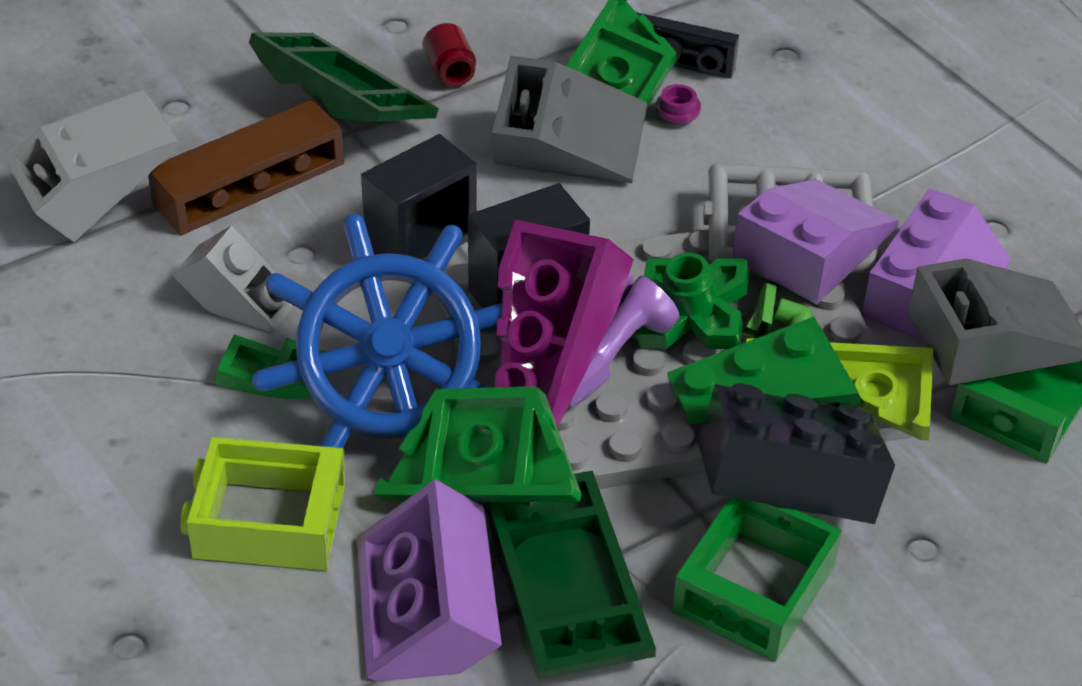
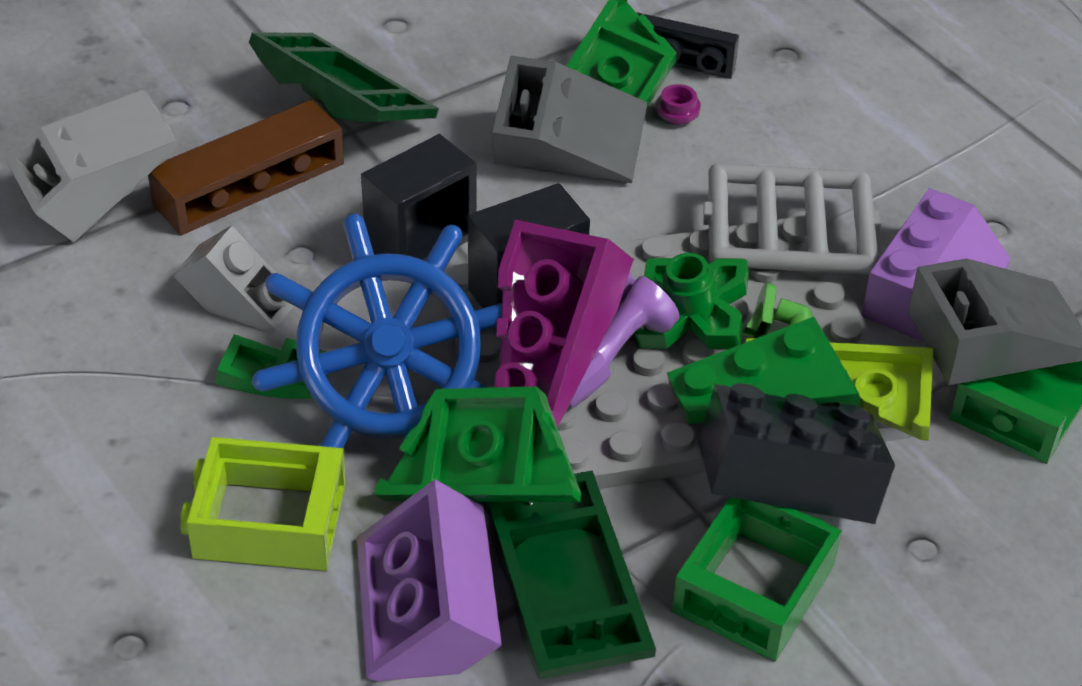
(449, 54): dark red brick -> none
(808, 236): medium lavender slope -> none

